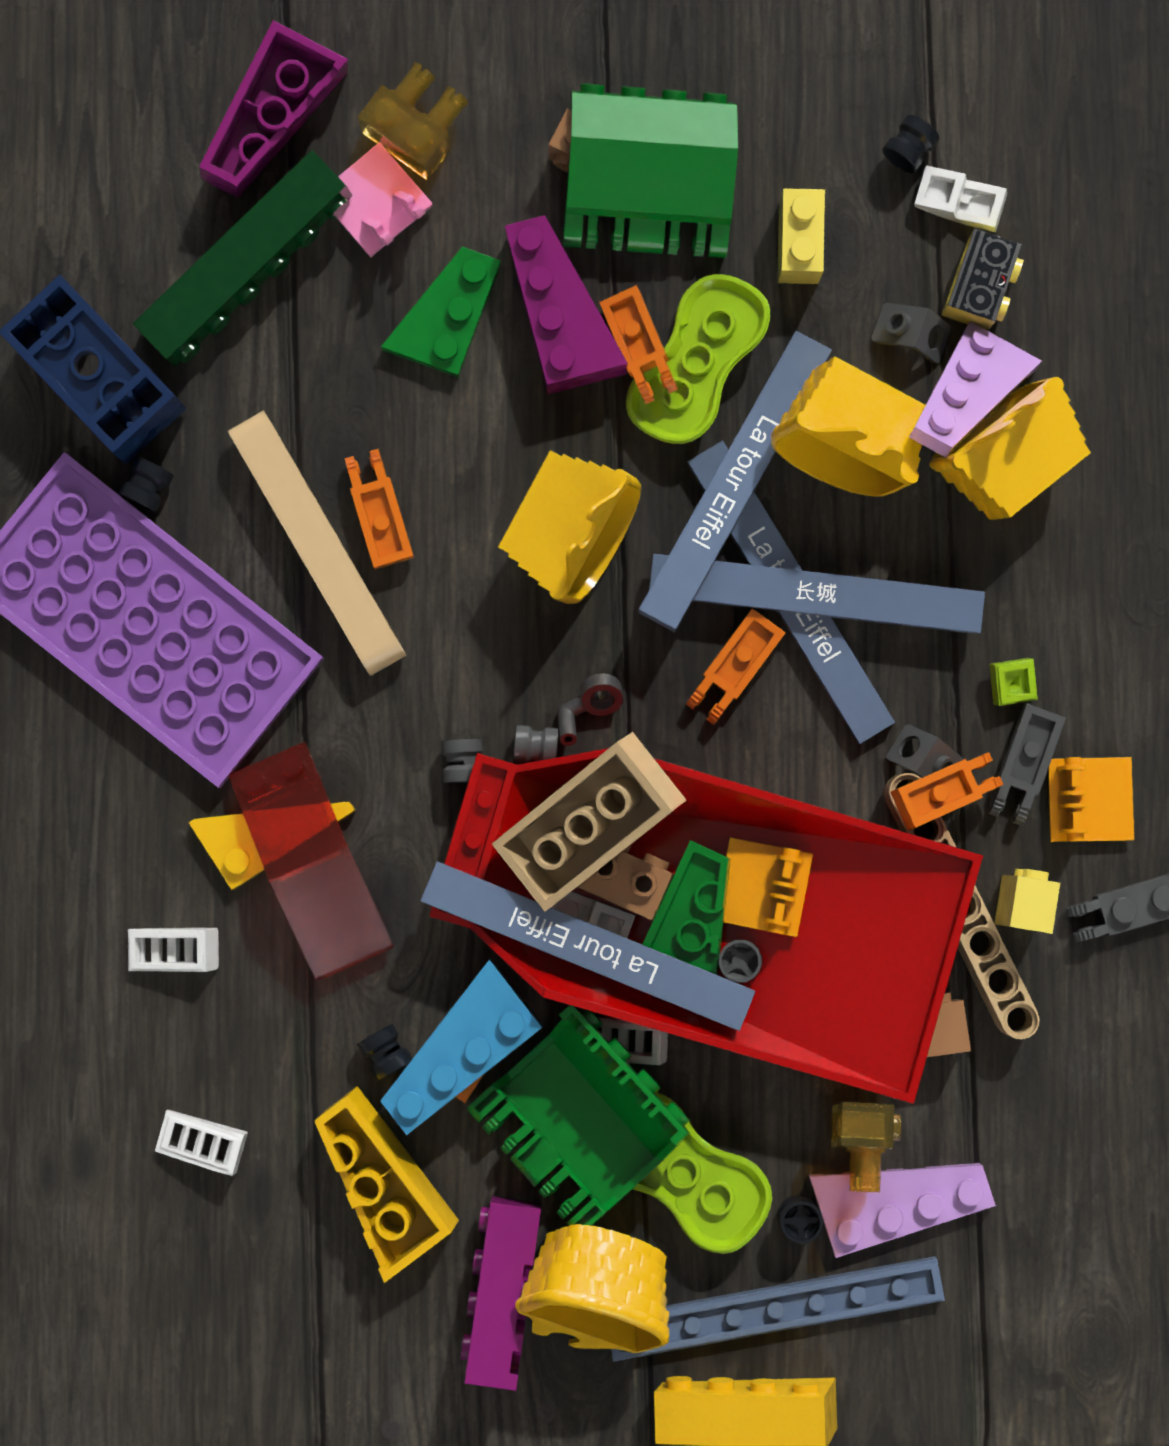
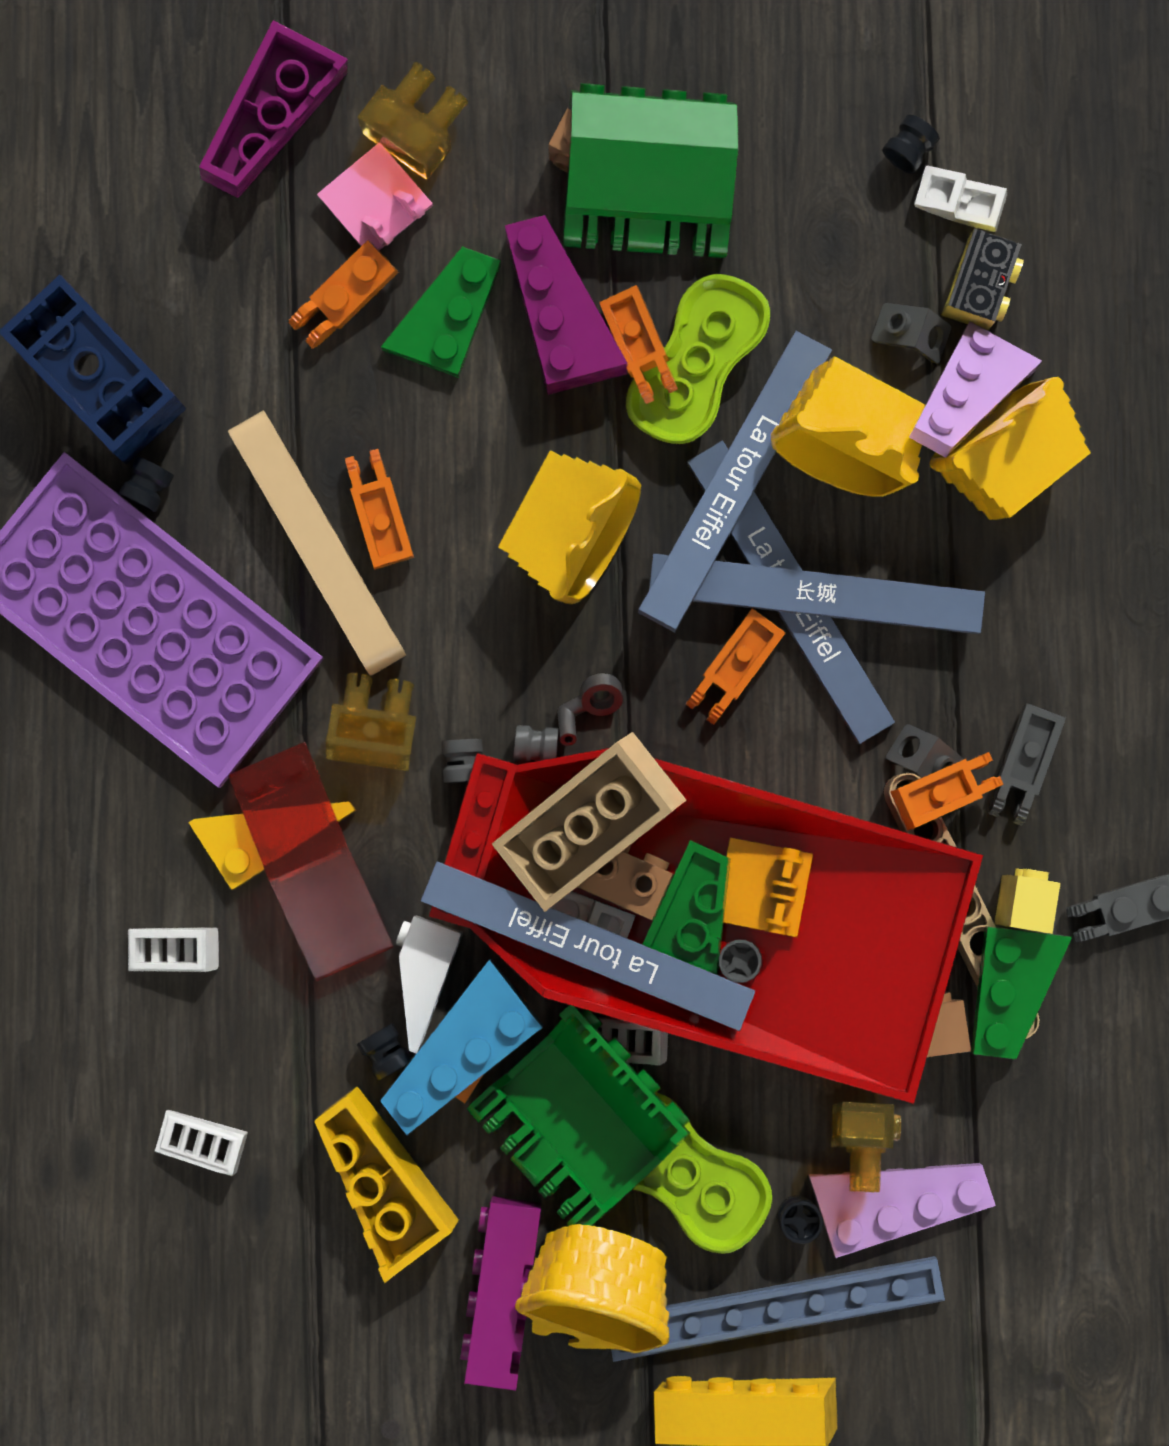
(244, 259): dark green brick -> none
(345, 292): none -> orange hinge
(368, 734): none -> clear yellow brick
(424, 966): none -> white slope
(801, 236): light yellow brick -> none
(1012, 986): none -> green wing
(1013, 681): lime tile -> none
(1091, 799): light orange hinge -> none

